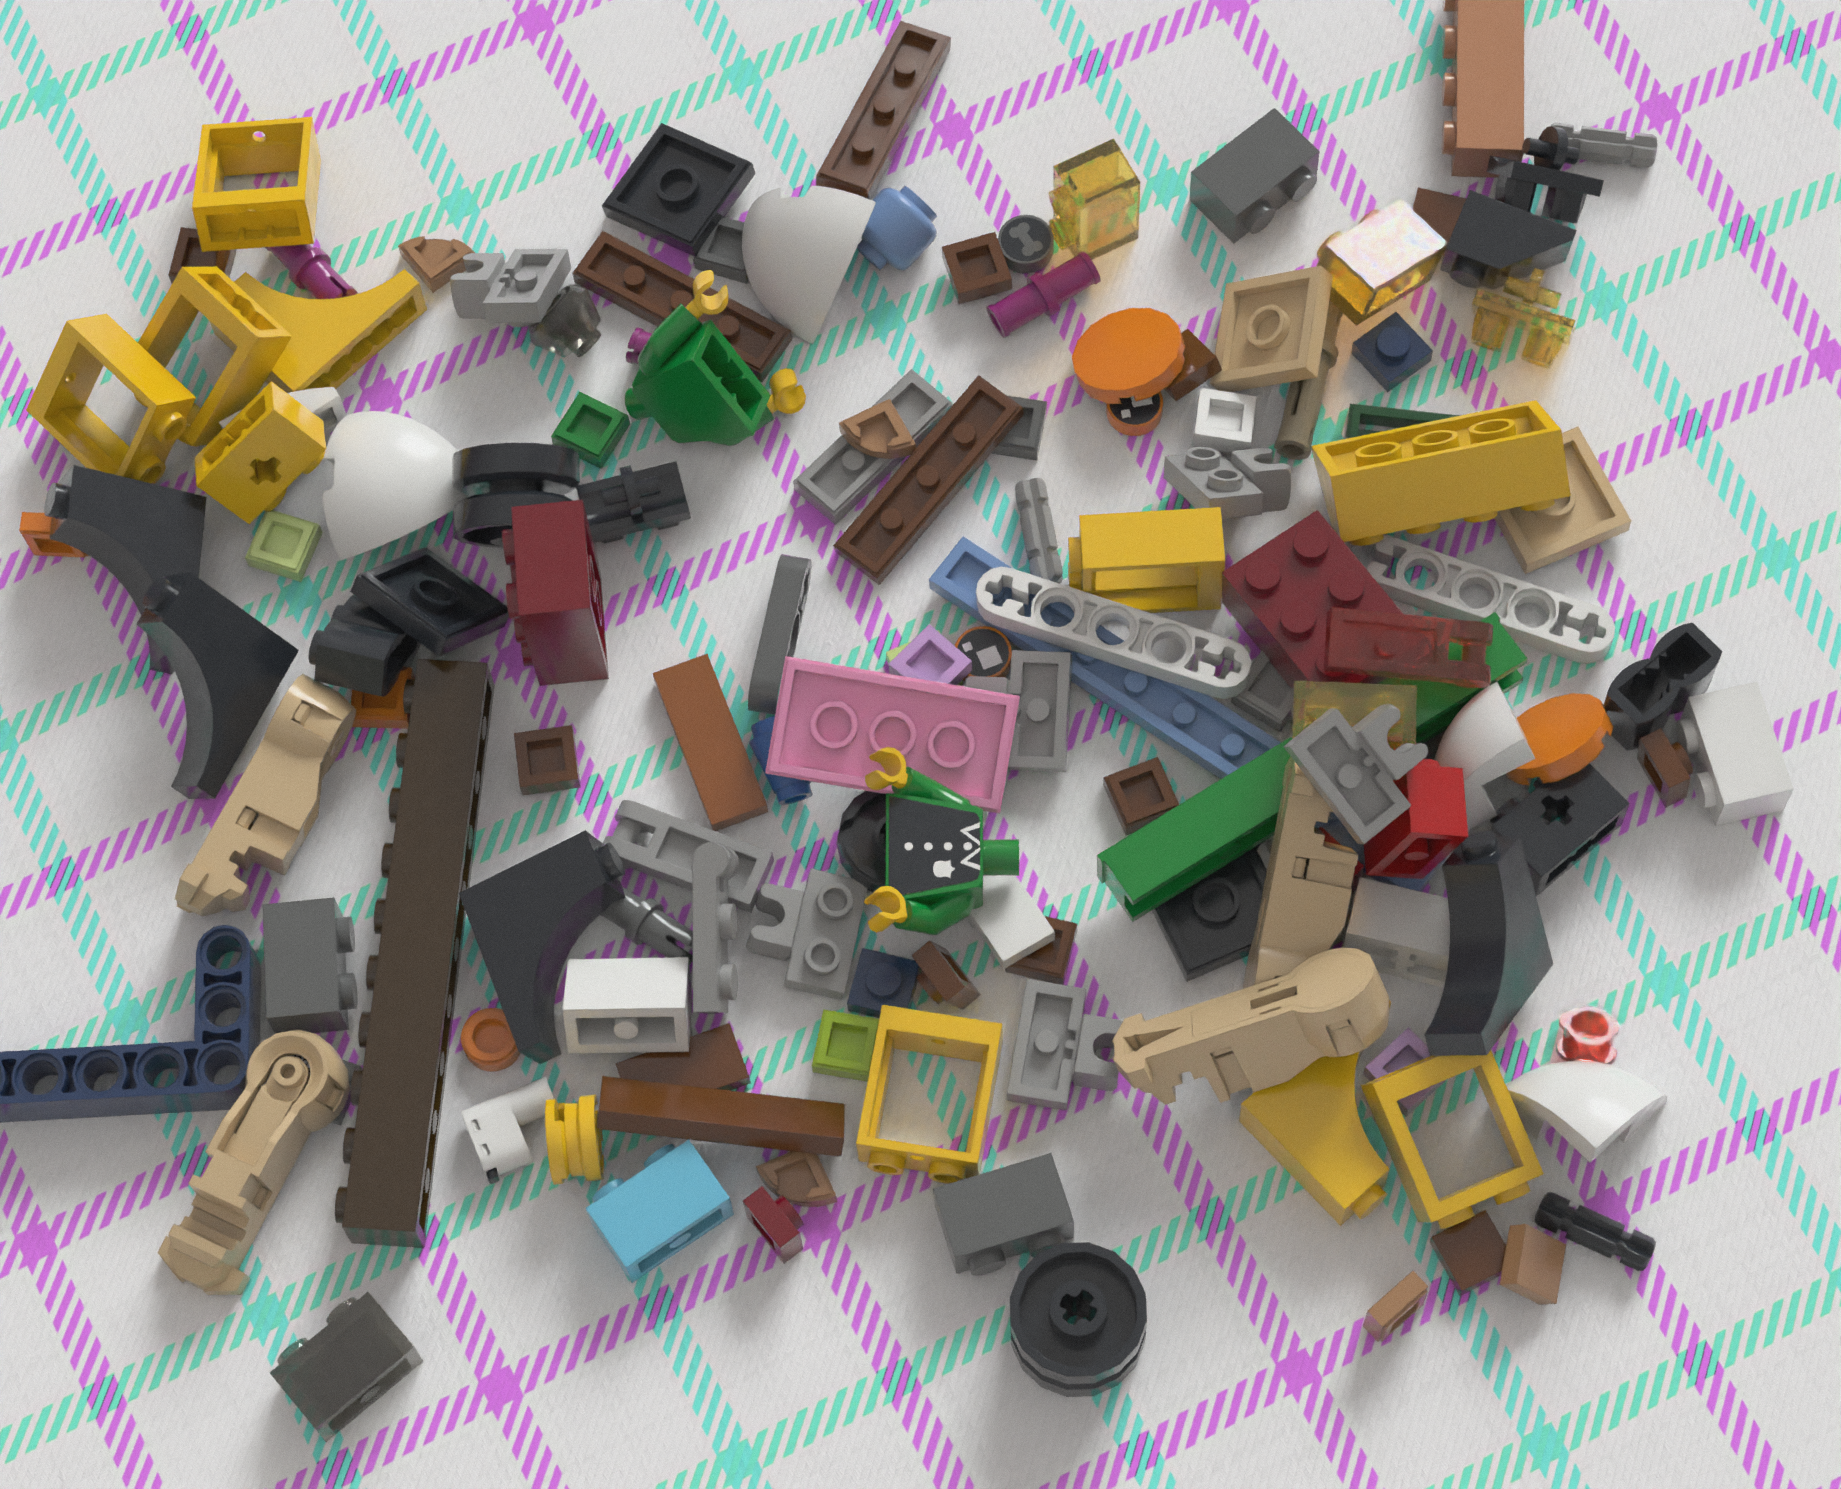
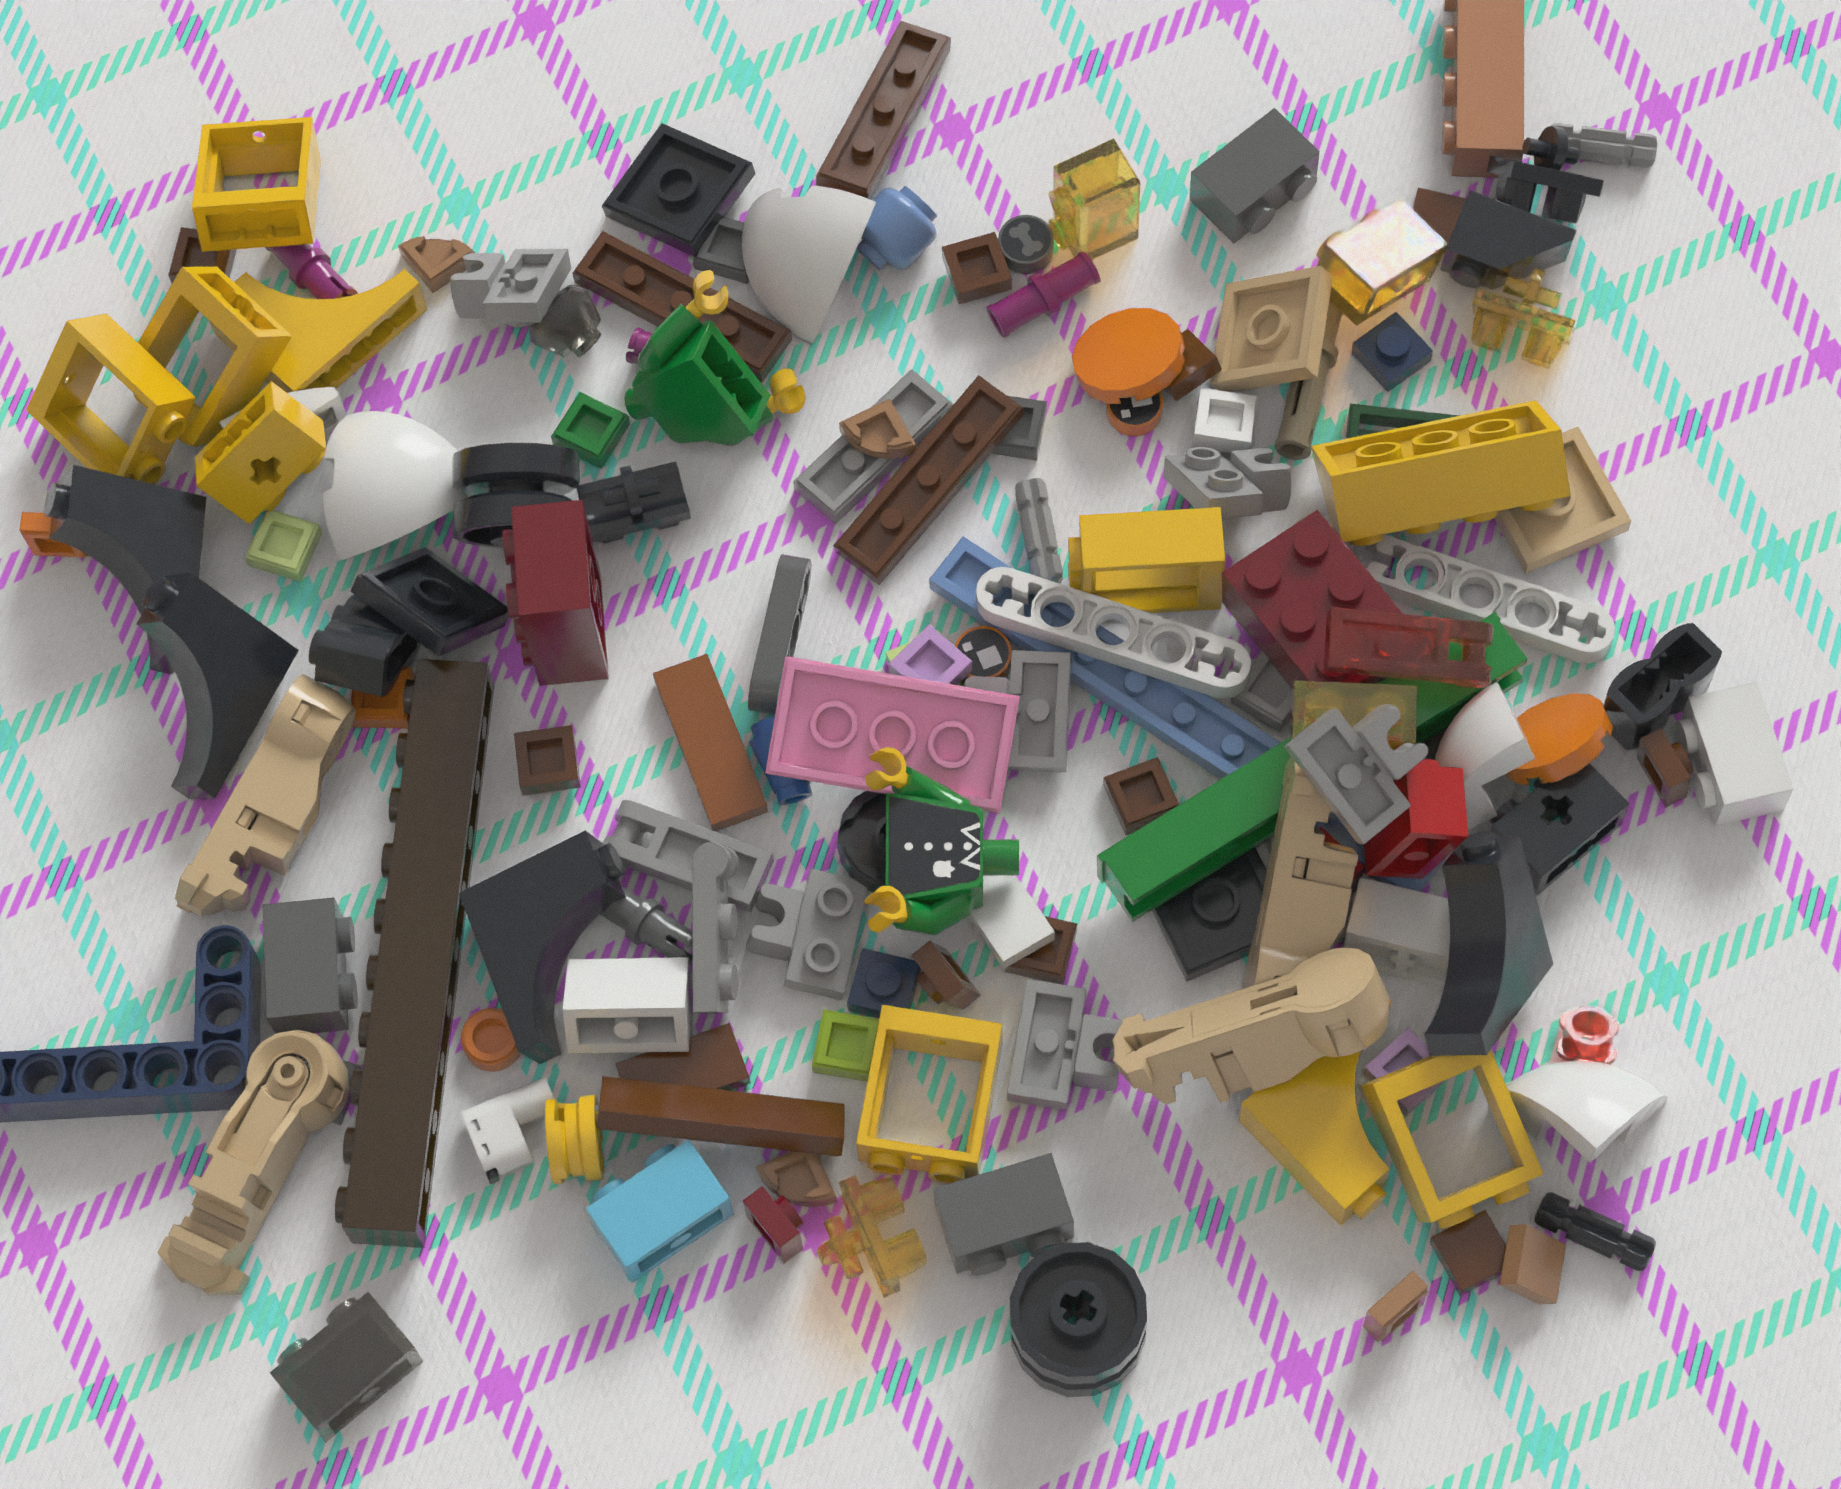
(888, 1258): none -> clear yellow hips

